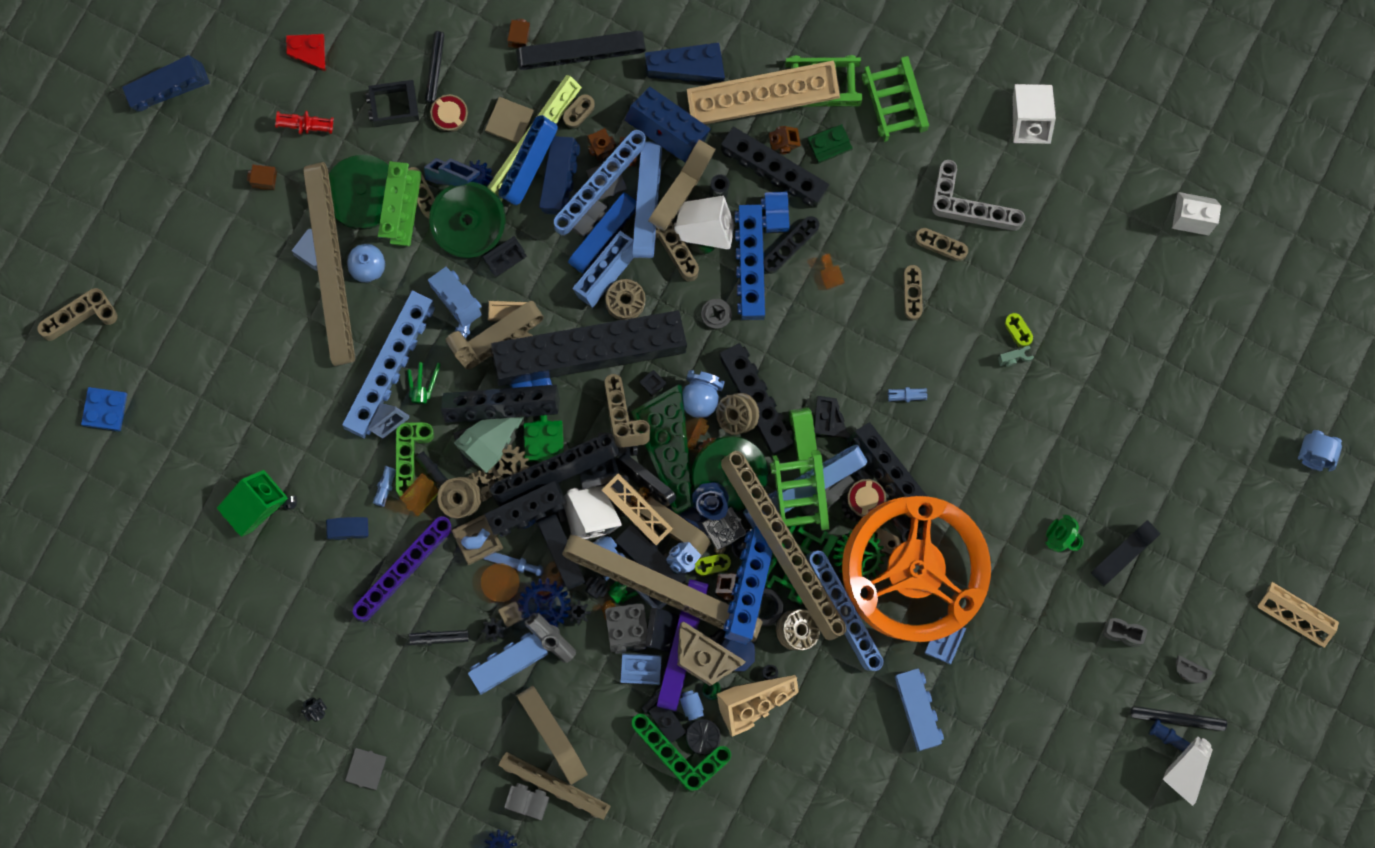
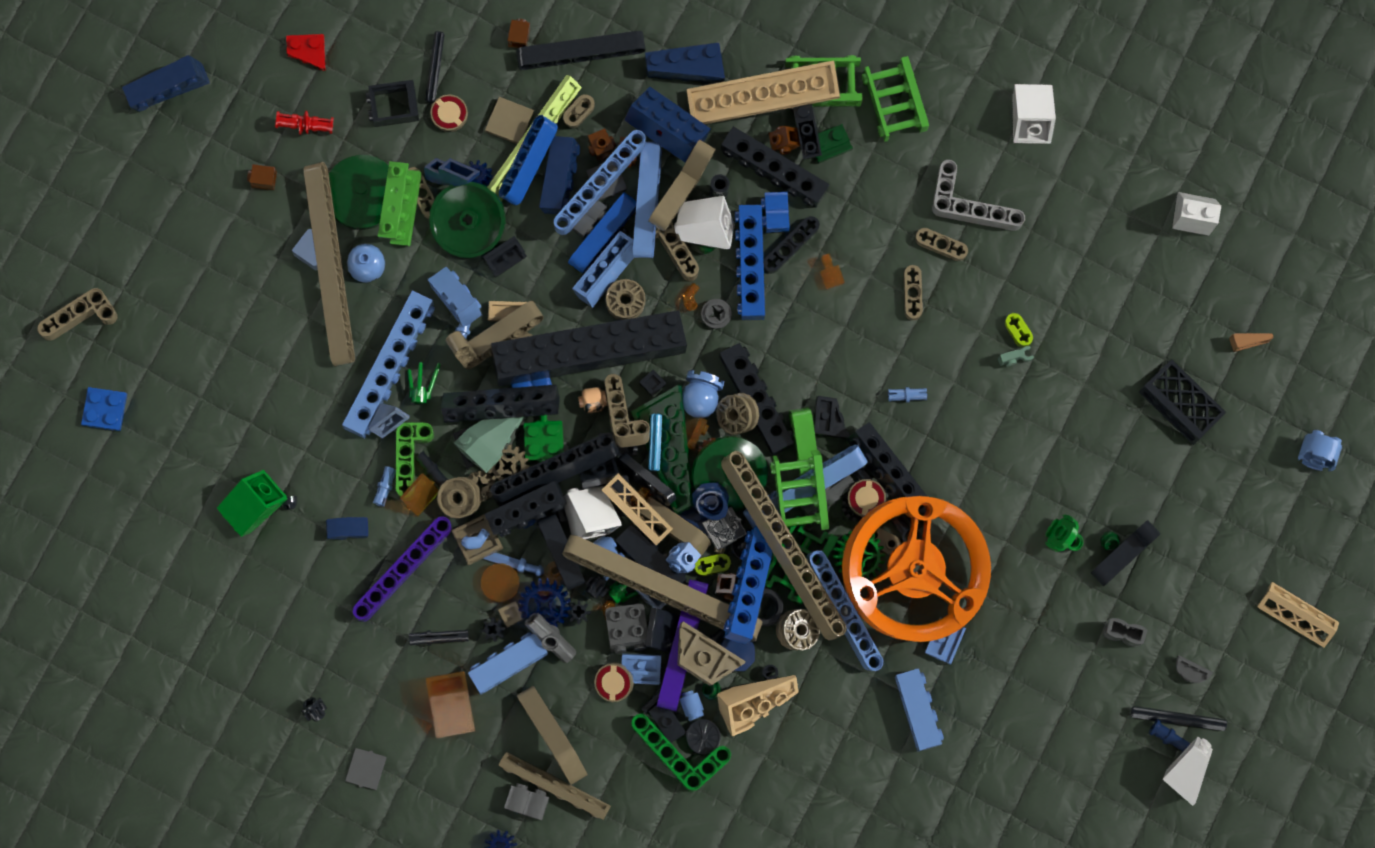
(450, 704): none -> clear orange slope
(592, 400): none -> light nougat head
(613, 682): none -> tile
(655, 442): none -> dark azure axle
(688, 297): none -> clear orange arm
(808, 131): none -> black slope
(1110, 540): none -> dark green plate
(1171, 412): none -> black fence
(1247, 340): none -> medium nougat slope

